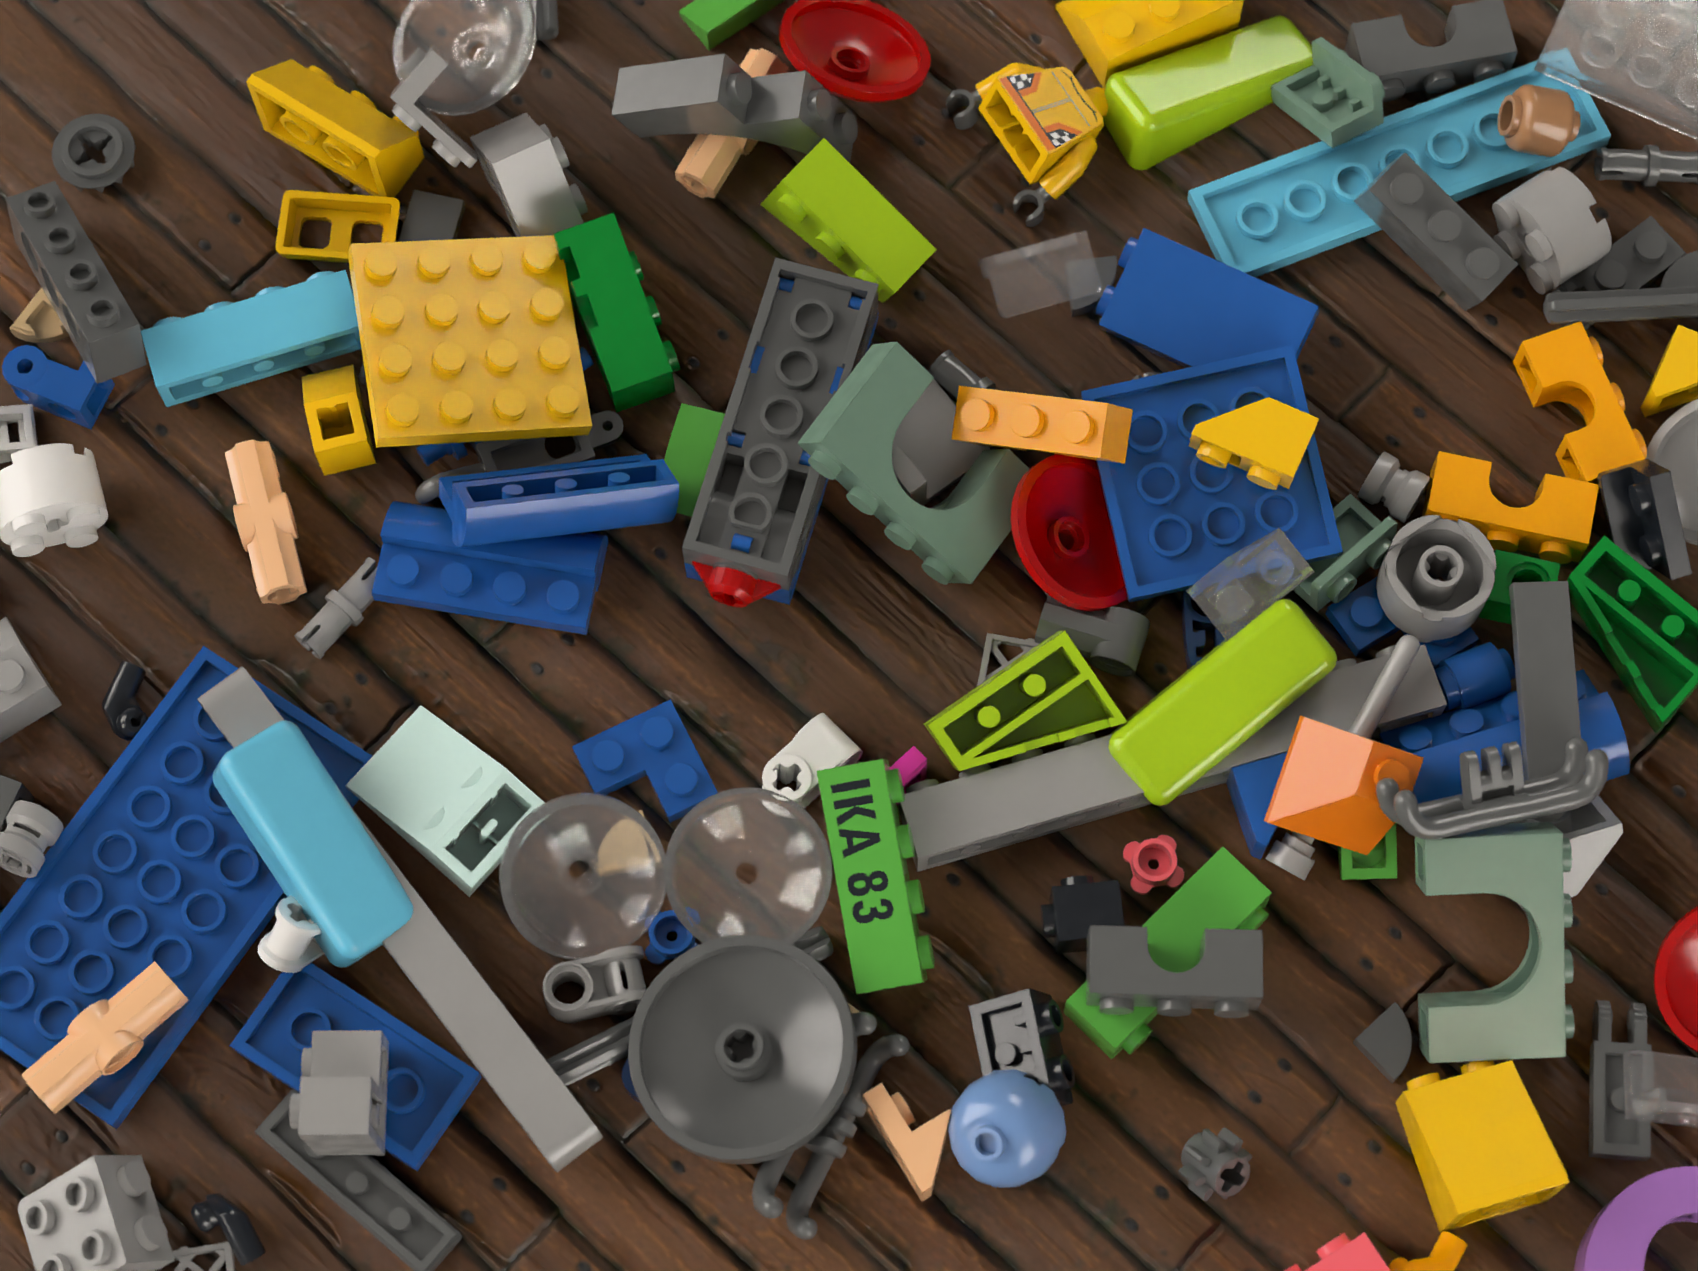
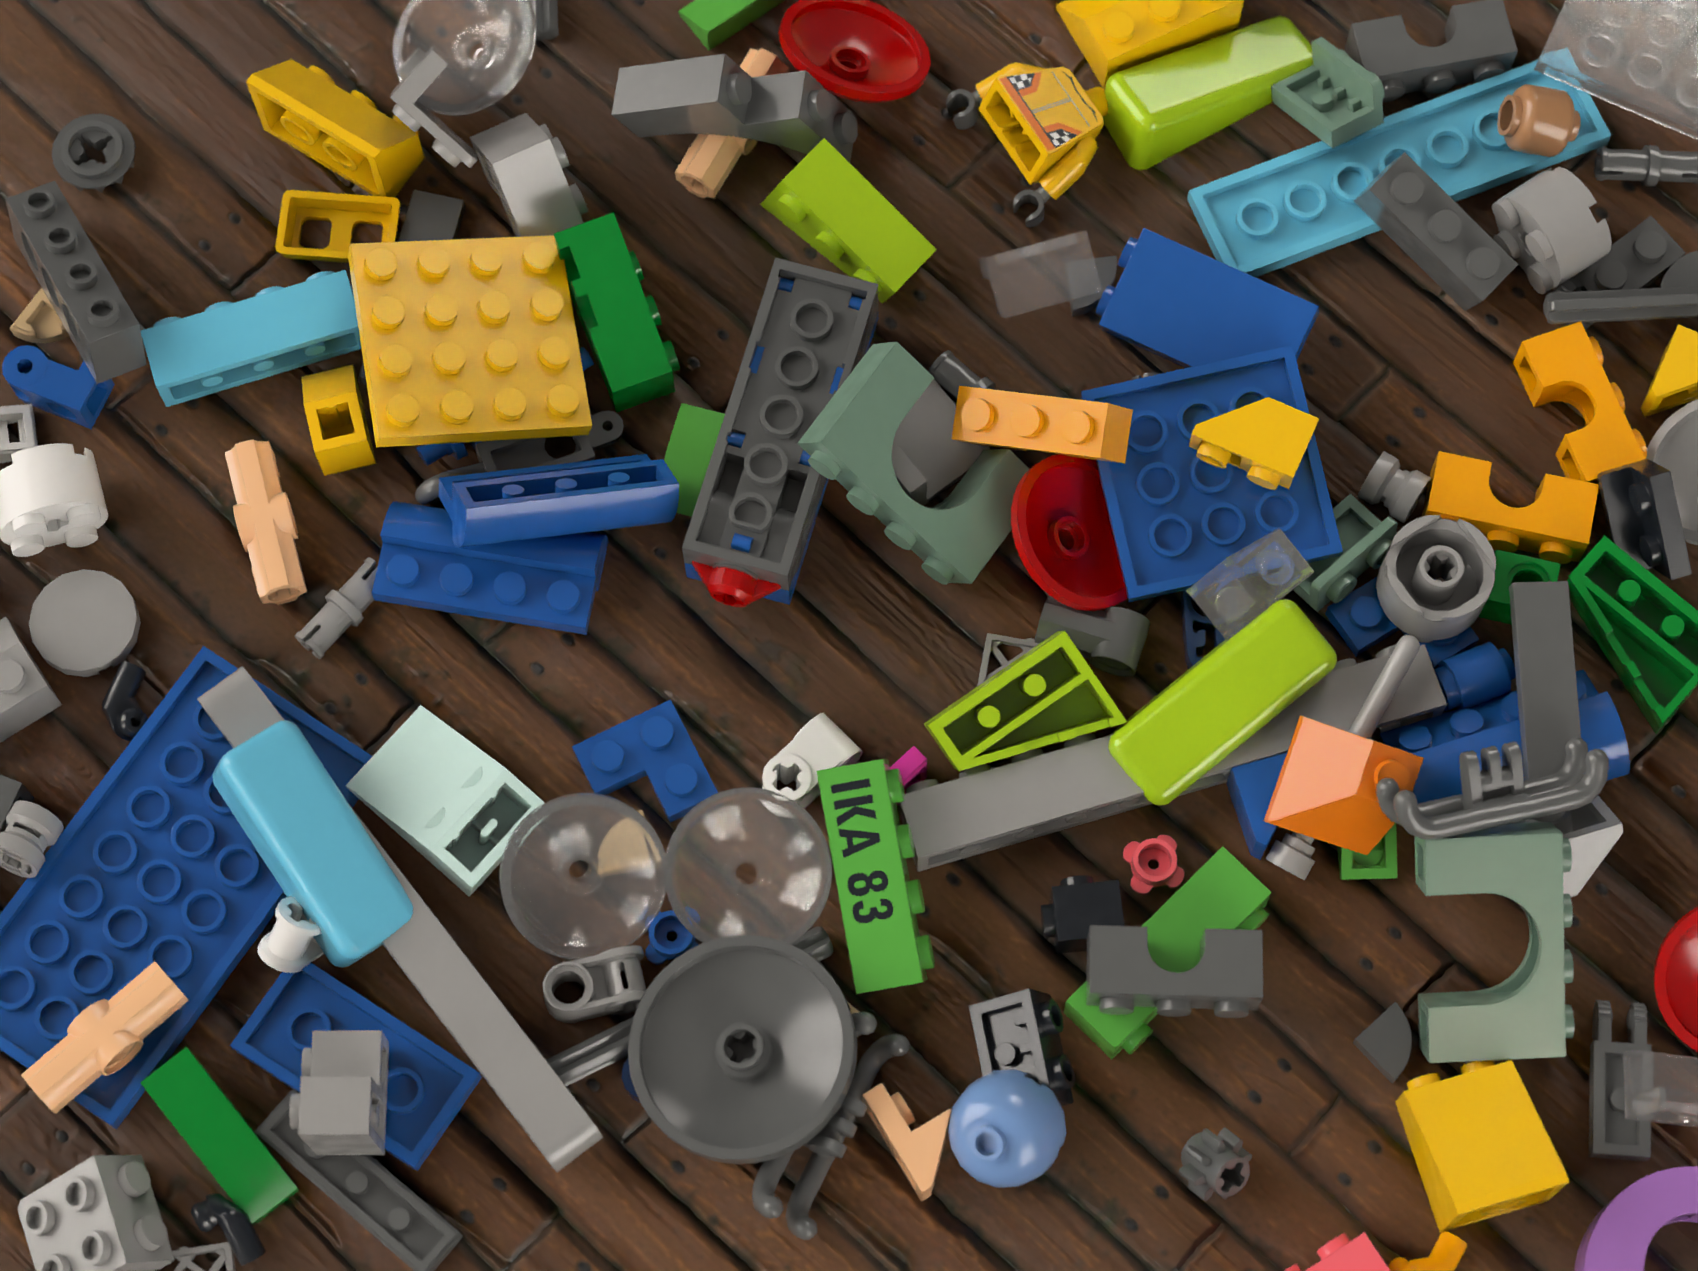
(84, 622): none -> light grey tile
(219, 1135): none -> green slope

